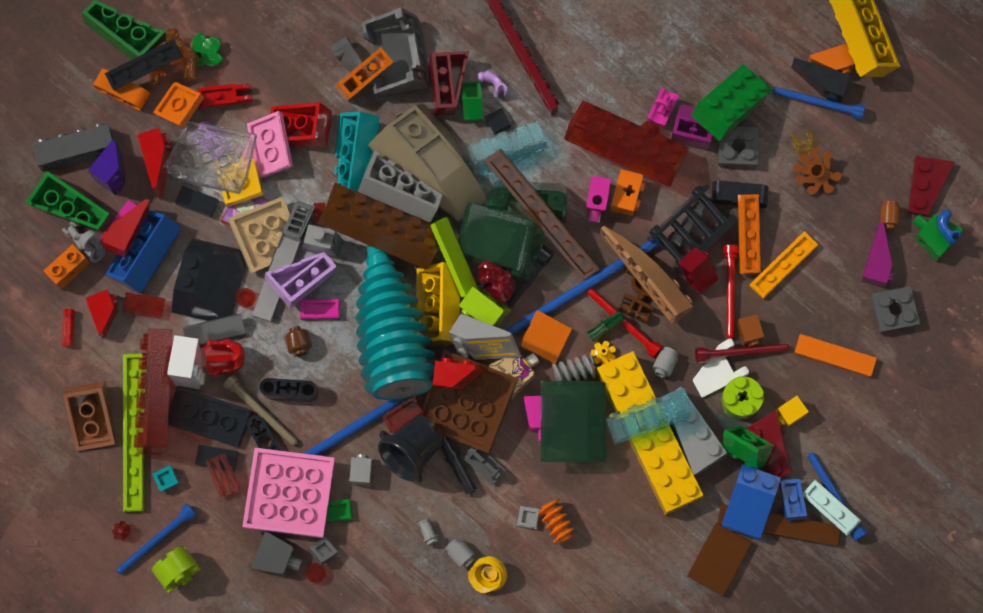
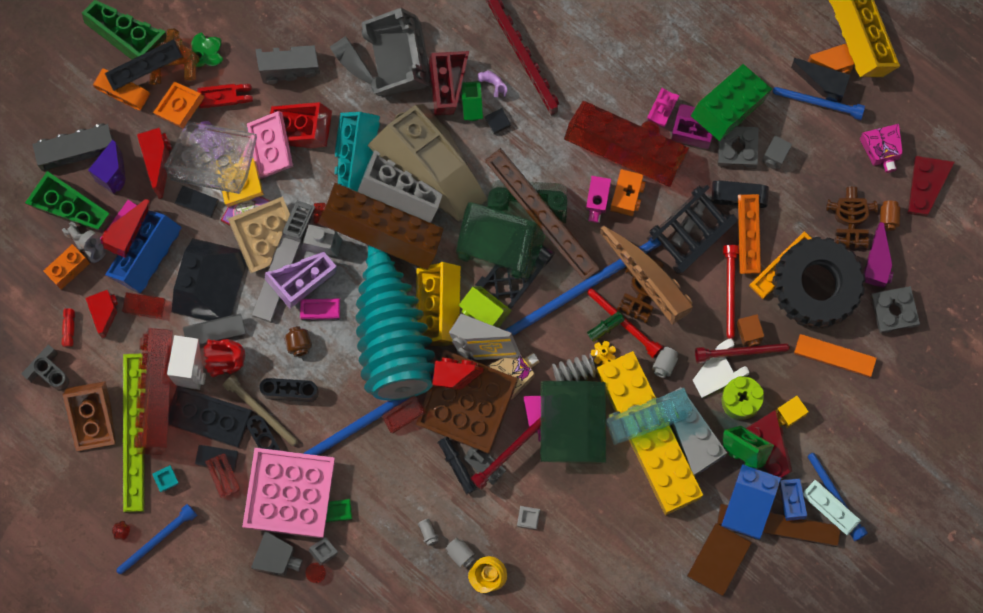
(48, 375): none -> dark grey tile
(176, 569): lime brick -> none
(245, 297): clear red plate -> none
(288, 64): none -> dark grey wedge
(361, 470): light grey brick -> none
(363, 74): orange slope -> none
(410, 448): black piece -> none
(453, 256): lime tile -> none
(482, 477): none -> dark red piece
(501, 281): dark red hair -> none
(516, 145): clear light blue wedge -> none
(545, 337): orange tile -> none
(556, 522): orange piece -> none
(698, 270): dark red brick -> none
(776, 152): none -> dark grey brick
(809, 142): clear yellow piece -> none
(817, 171): dark orange animal -> none
(838, 262): none -> black tyre
(852, 204): none -> reddish brown piece
(883, 146): none -> dark pink torso
(930, 236): green torso -> none
(943, 221): blue piece -> none

